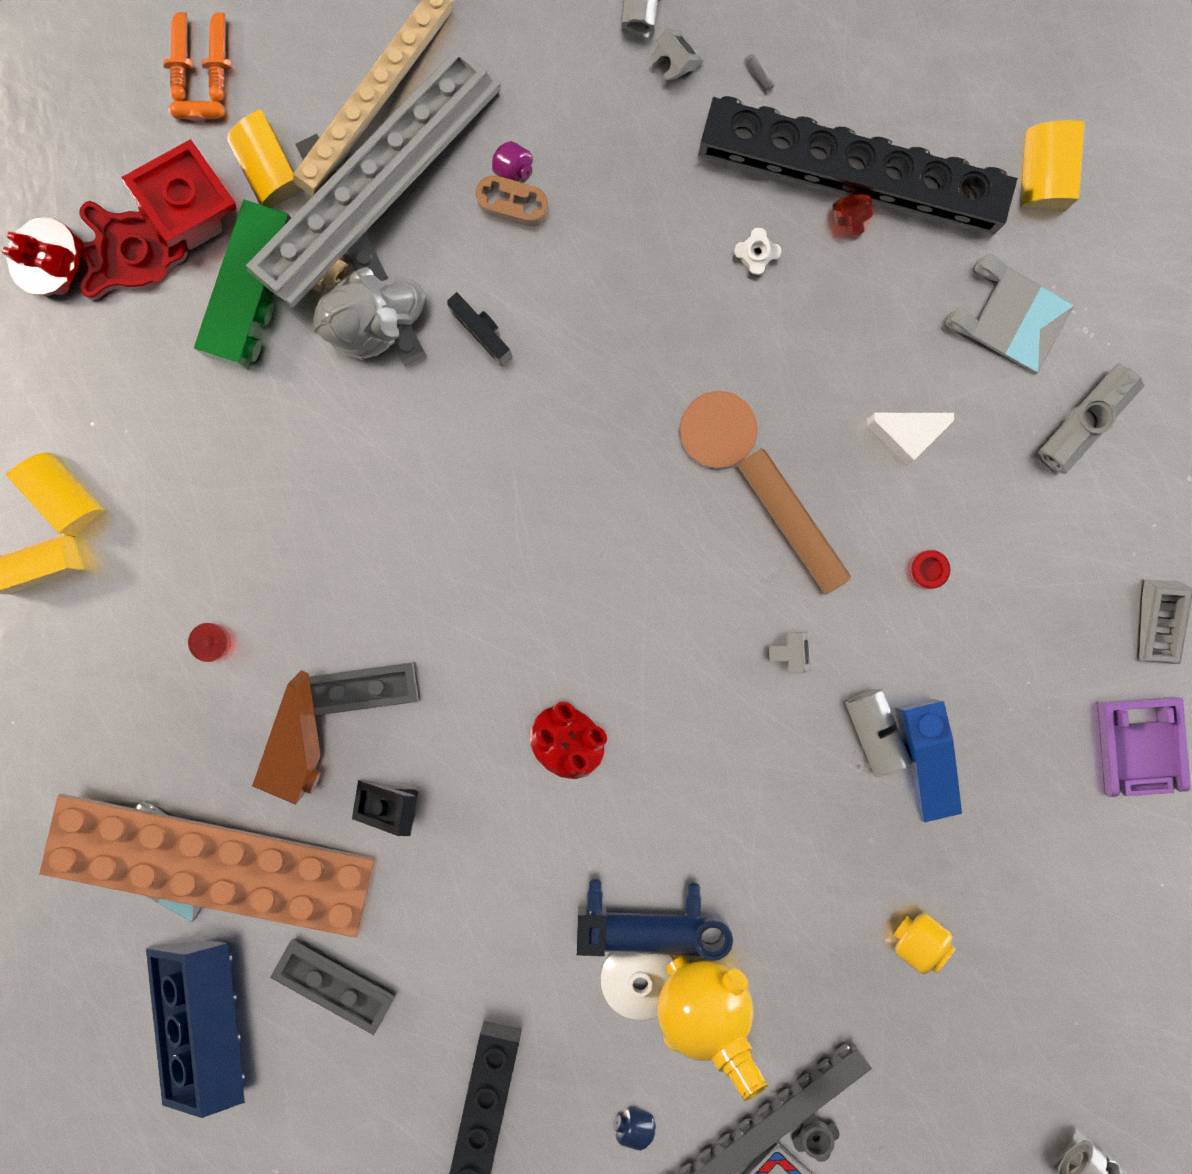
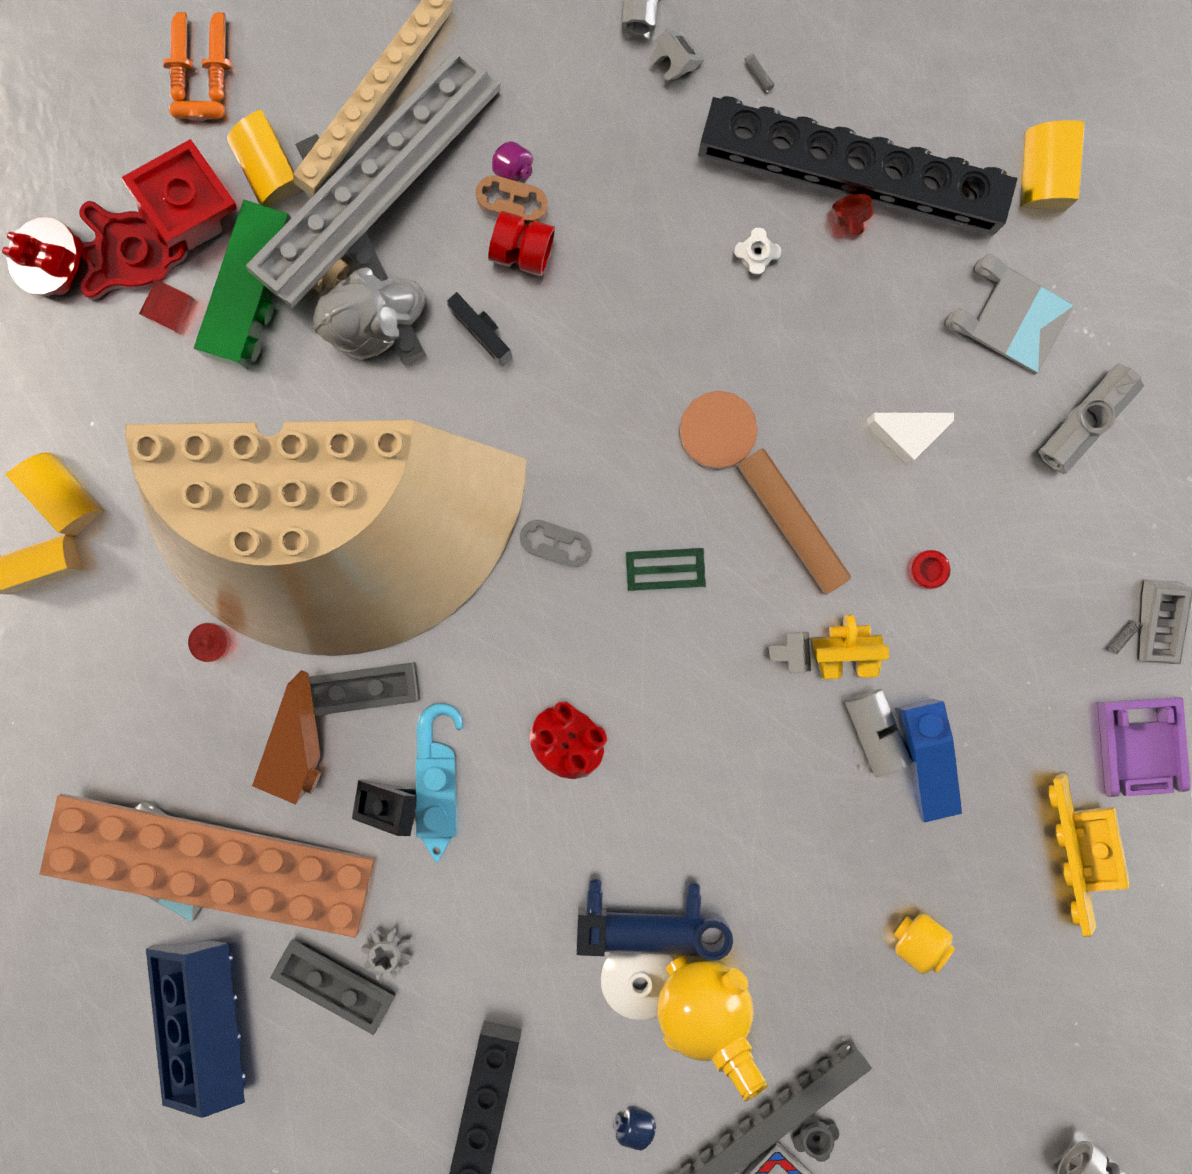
(166, 306): none -> clear red tile
(327, 528): none -> tan cone
(384, 964): none -> light grey gear
(436, 782): none -> medium azure plate
(521, 243): none -> red wheel
(558, 534): none -> light grey beam
(699, 568): none -> clear green tile
(849, 644): none -> yellow hips
(1092, 850): none -> yellow bracket
(1123, 636): none -> light grey leg

